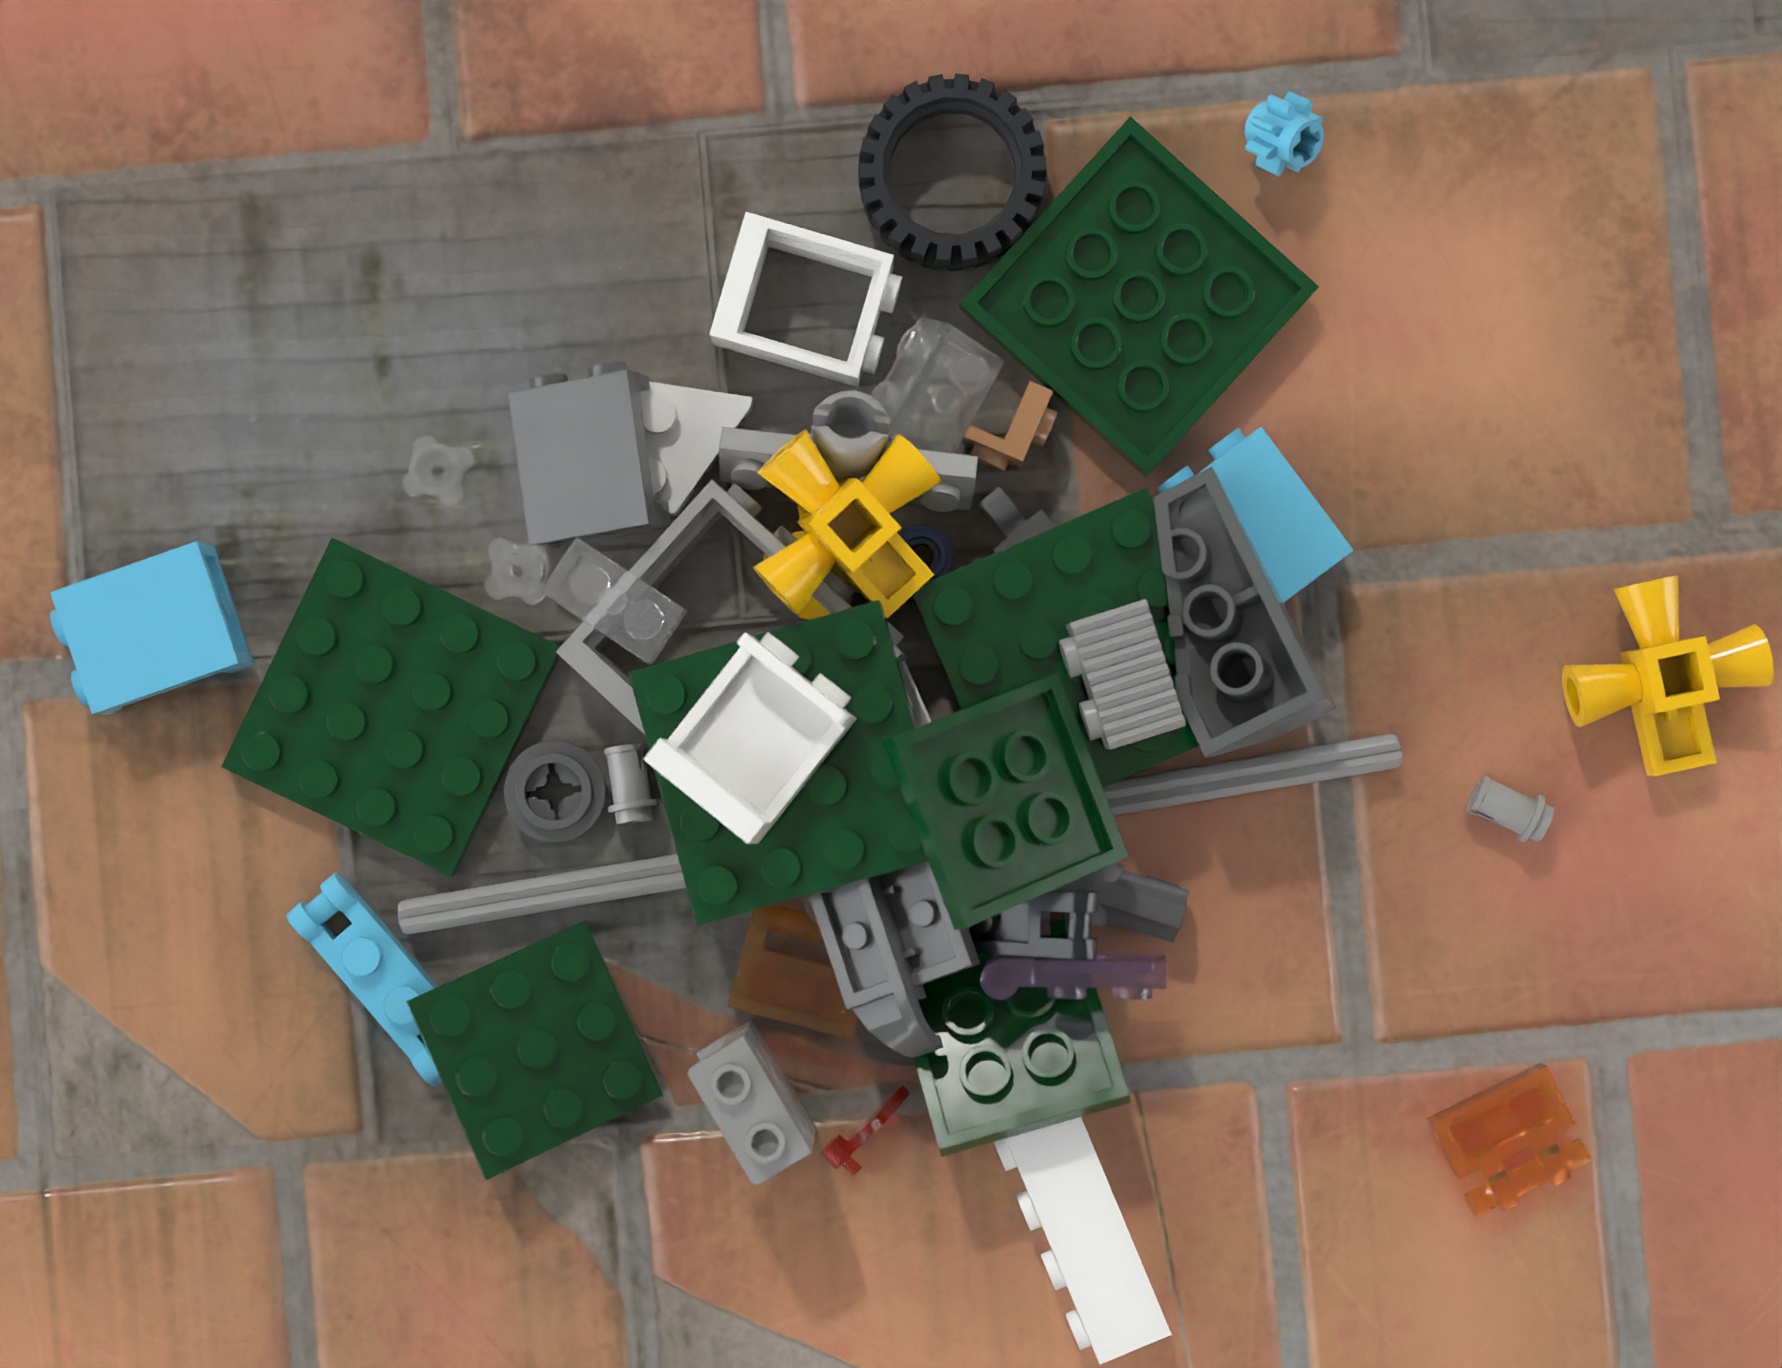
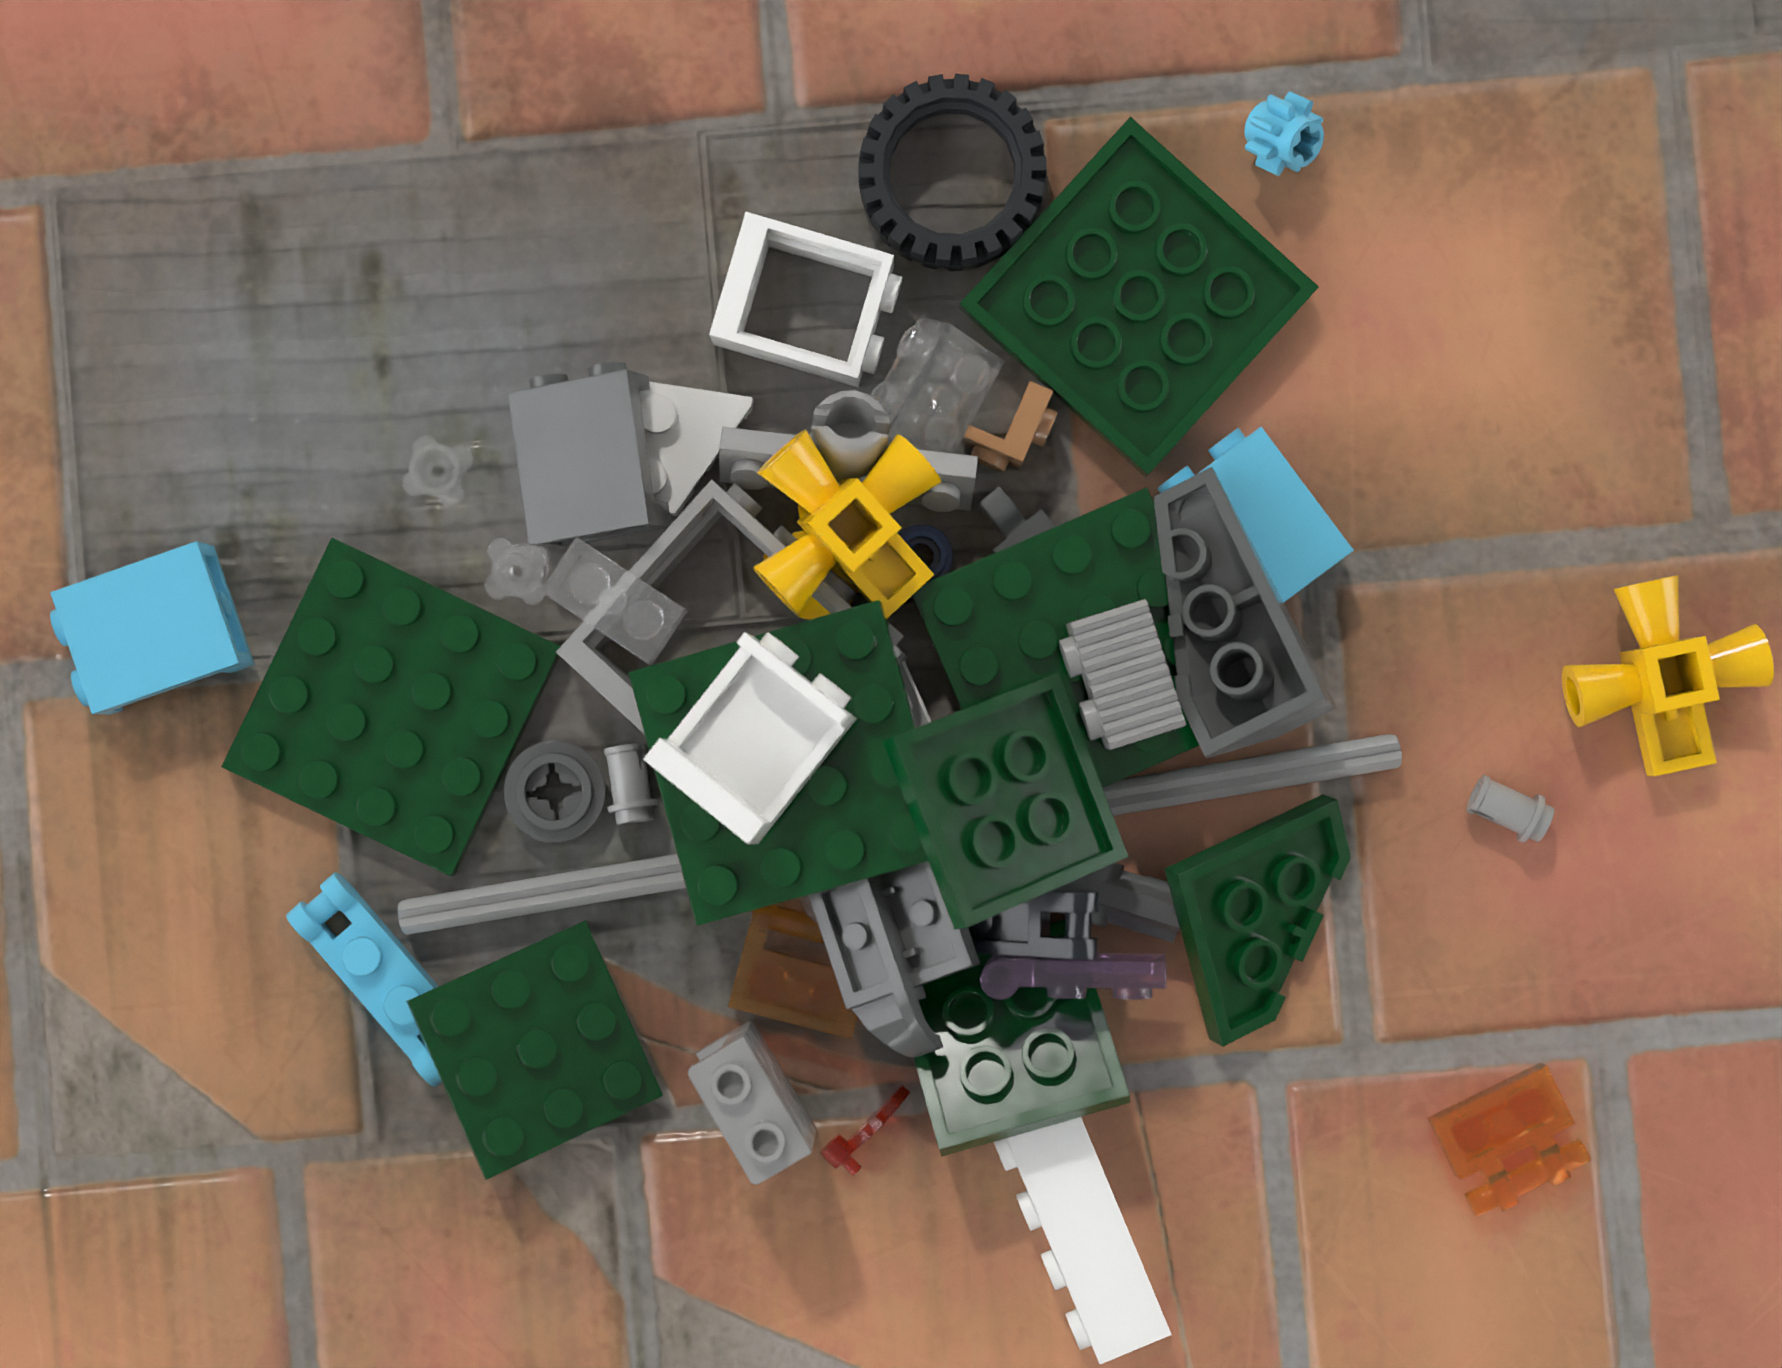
(1254, 911): none -> dark green plate

